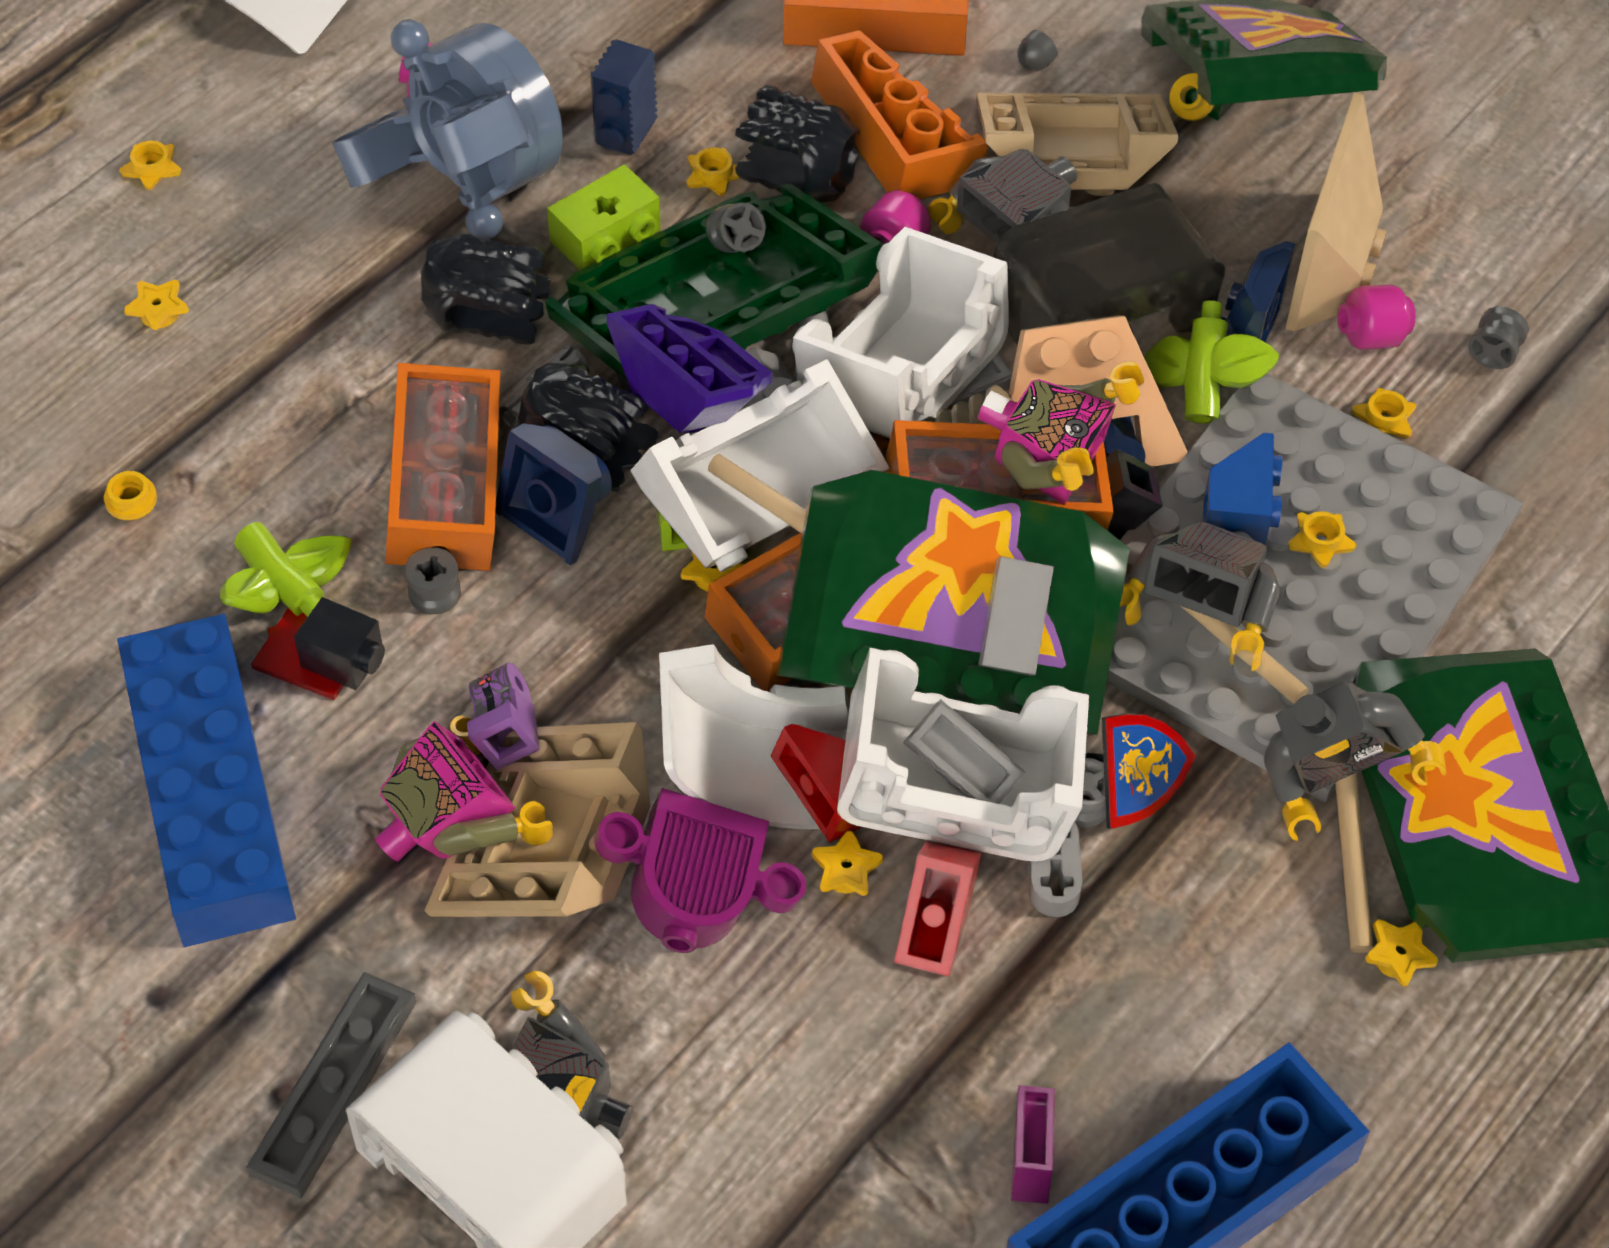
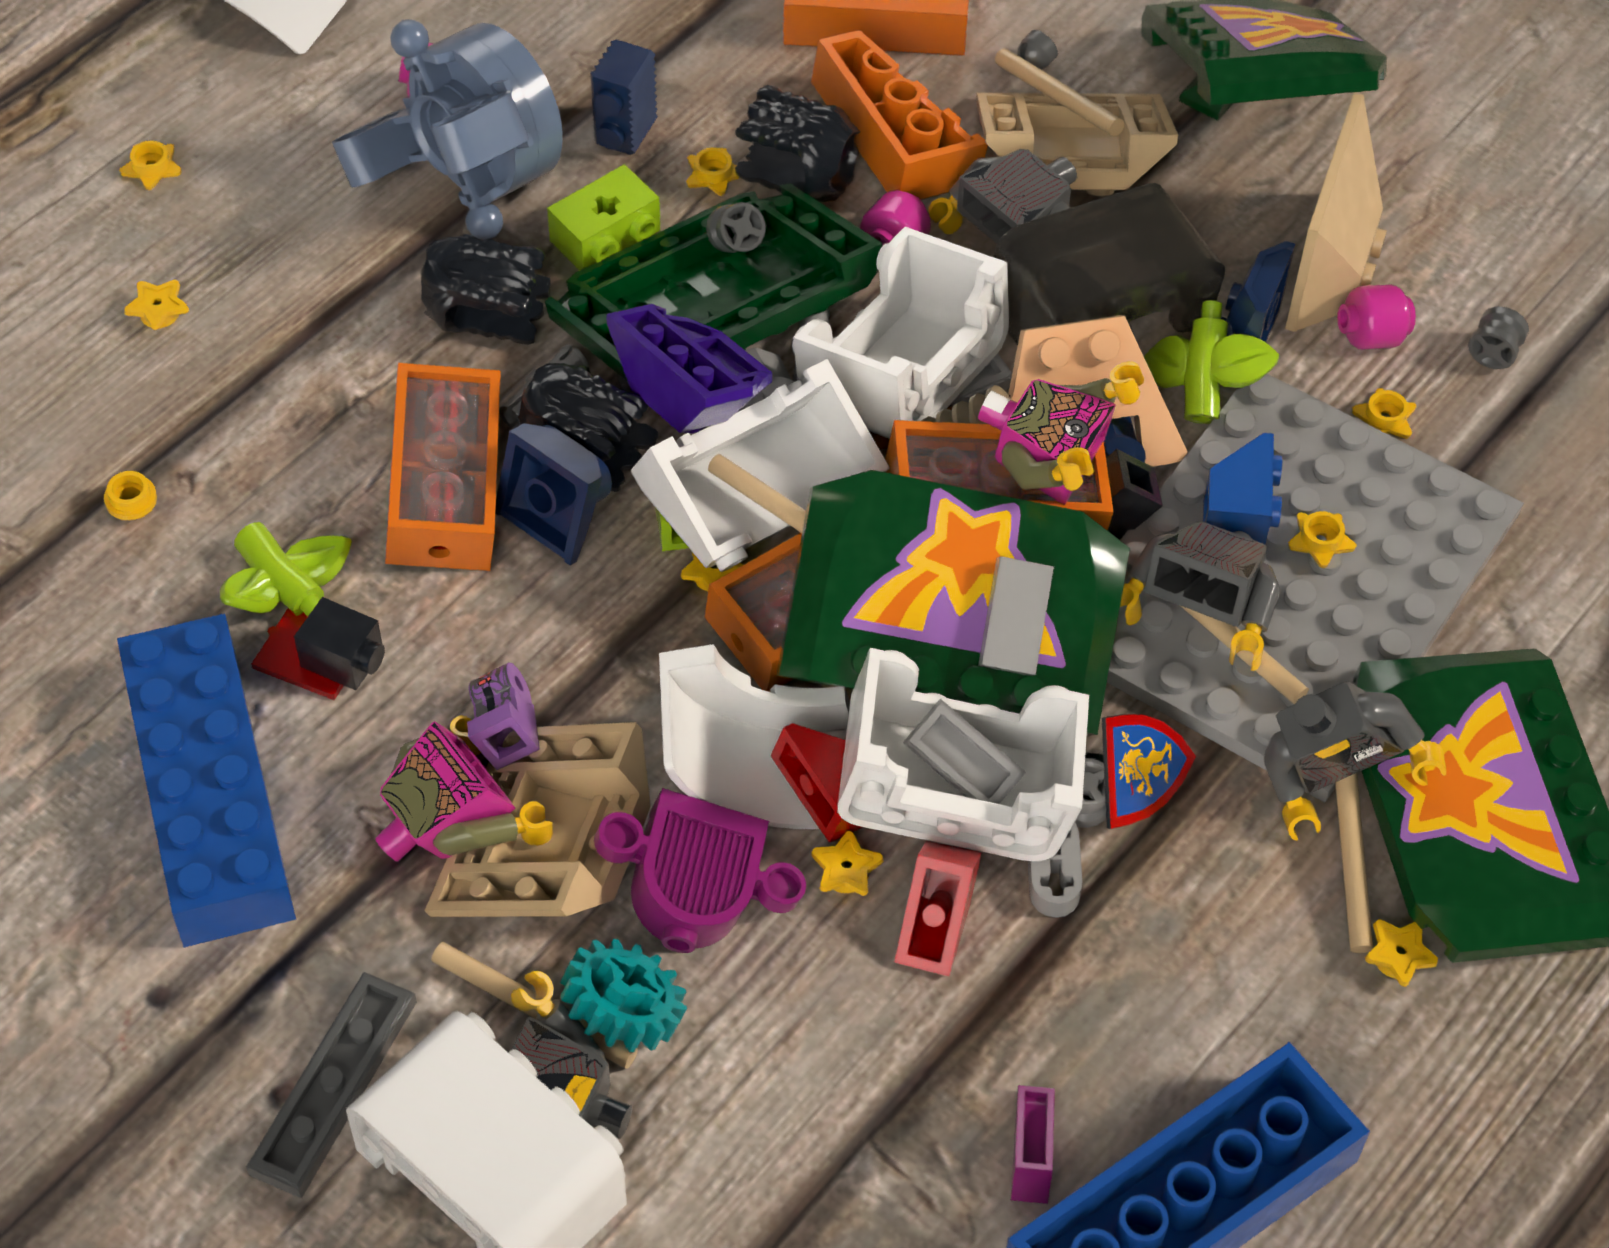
(444, 589): dark grey wheel -> none
(502, 987): none -> tan bar
(623, 995): none -> teal gear
(1060, 92): none -> tan bar
(1193, 111): yellow plate -> none

